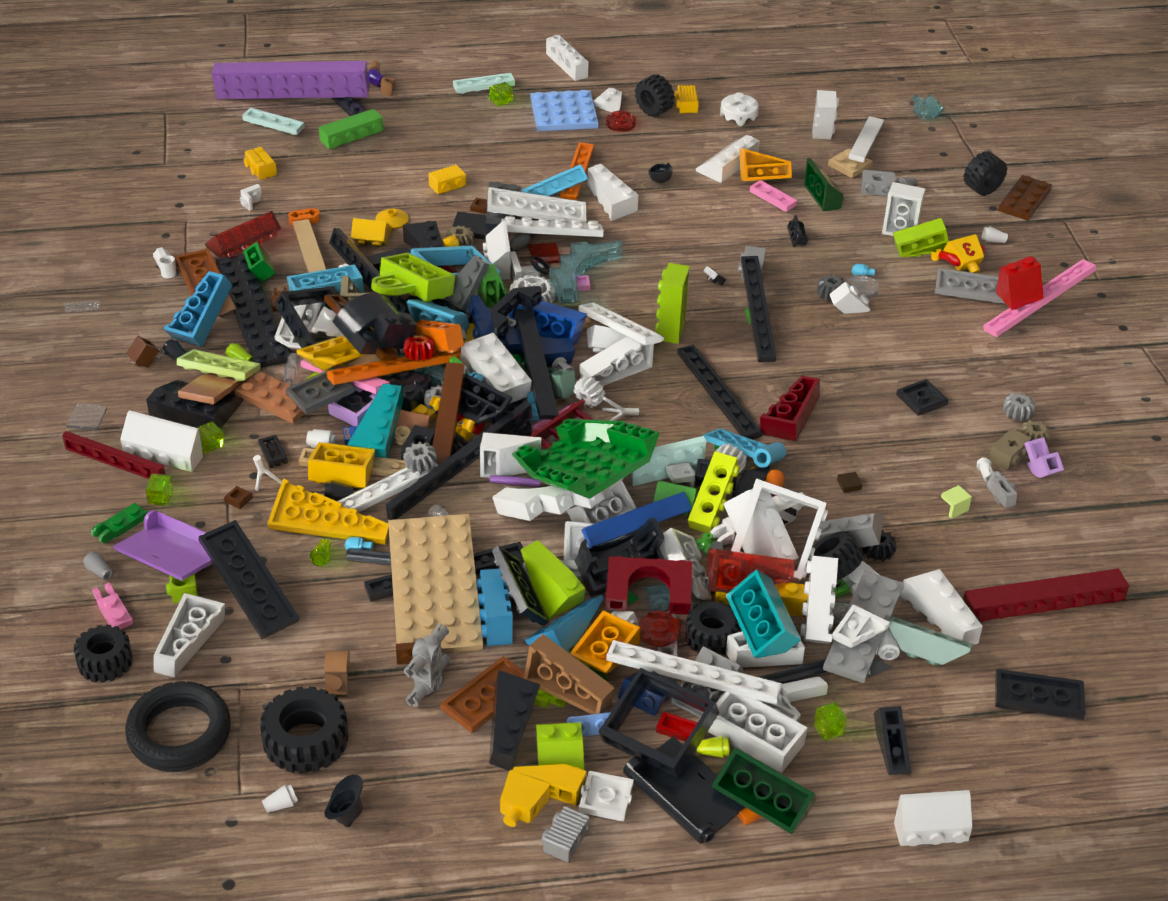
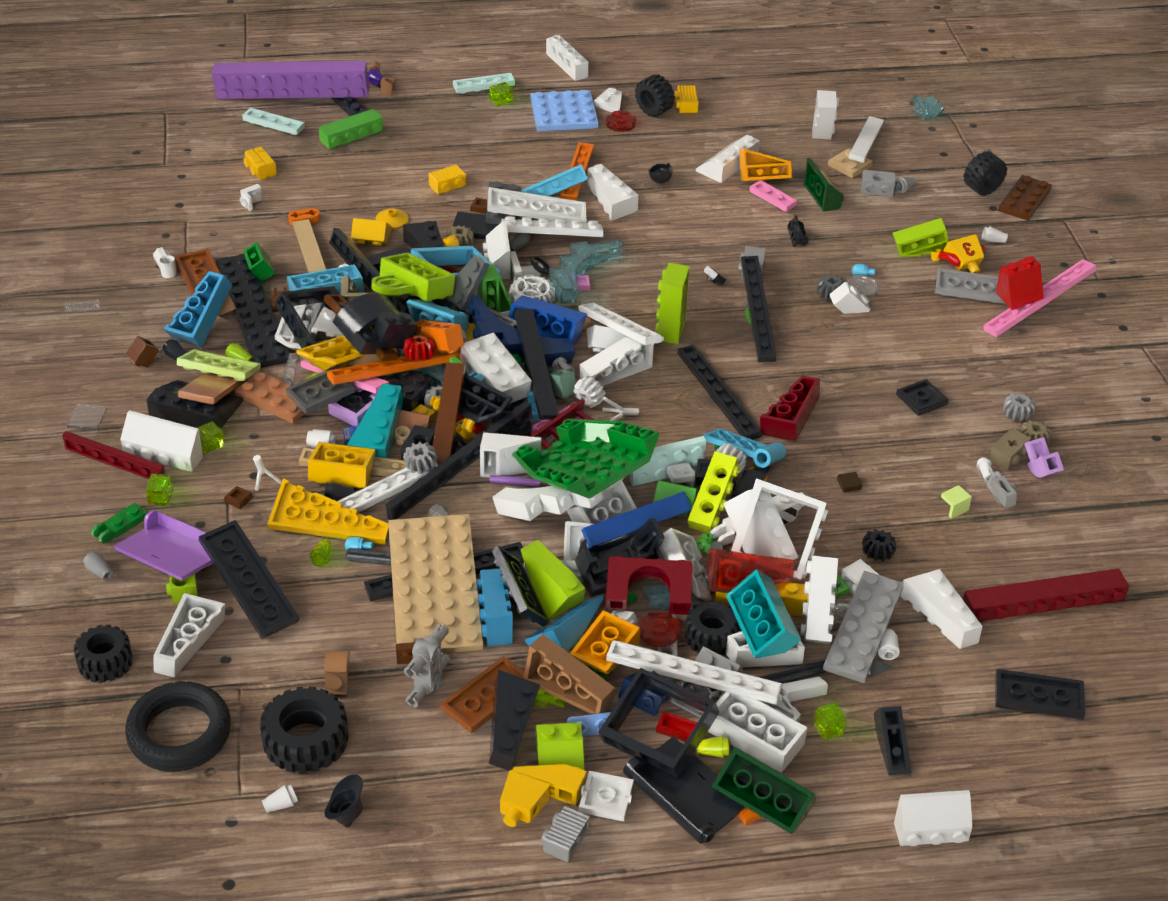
(112, 608): bright pink hinge -> none
(243, 235): clear red slope -> none
(275, 460): black tile -> none
(525, 296): black slope -> none
(547, 252): clear red piece -> none
(739, 106): white plate -> none
(776, 478): orange cone -> none
(840, 546): black tyre -> none
(858, 627): white wing -> none
(864, 528): light grey slope -> none
(902, 207): white brick -> none
(927, 643): wedge -> none

